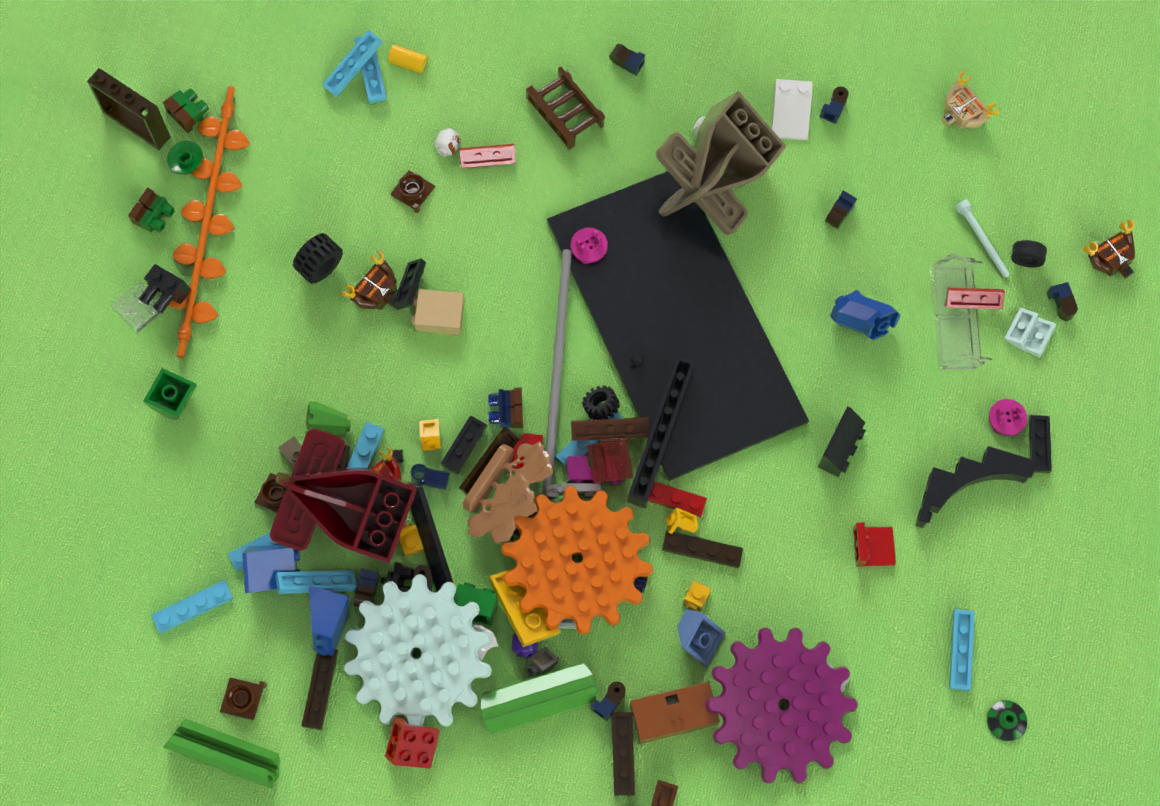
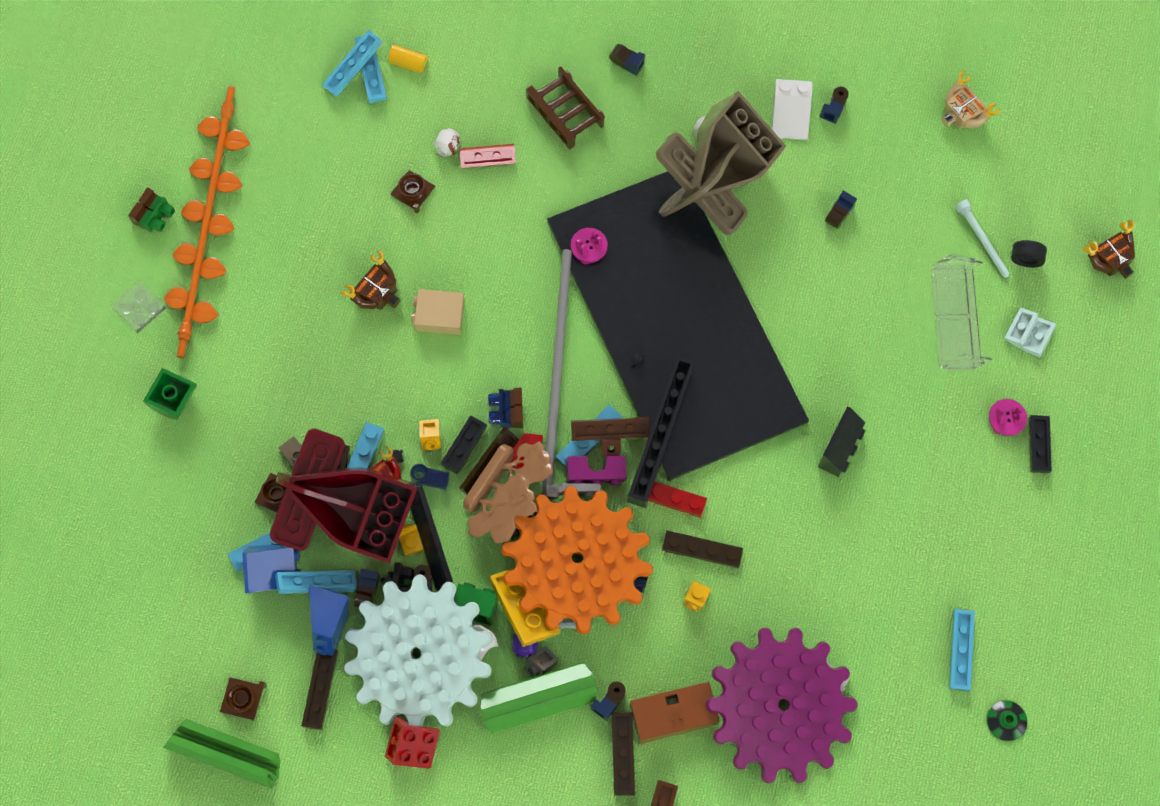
(128, 108): dark brown window -> none
(168, 284): black brick -> none
(182, 151): green dish -> none
(183, 110): hips -> none
(192, 606): medium azure plate -> none
(317, 258): black tyre -> none
(327, 419): bright green cone -> none
(409, 284): black plate -> none
(595, 397): black tyre -> none
(610, 461): clear red slope -> none
(682, 519): yellow bracket -> none
(699, 636): medium blue slope -> none
(864, 315): blue brick -> none
(873, 545): red bracket -> none
(974, 298): plate -> none
(994, 466): black arch -> none
(1064, 300): leg -> none

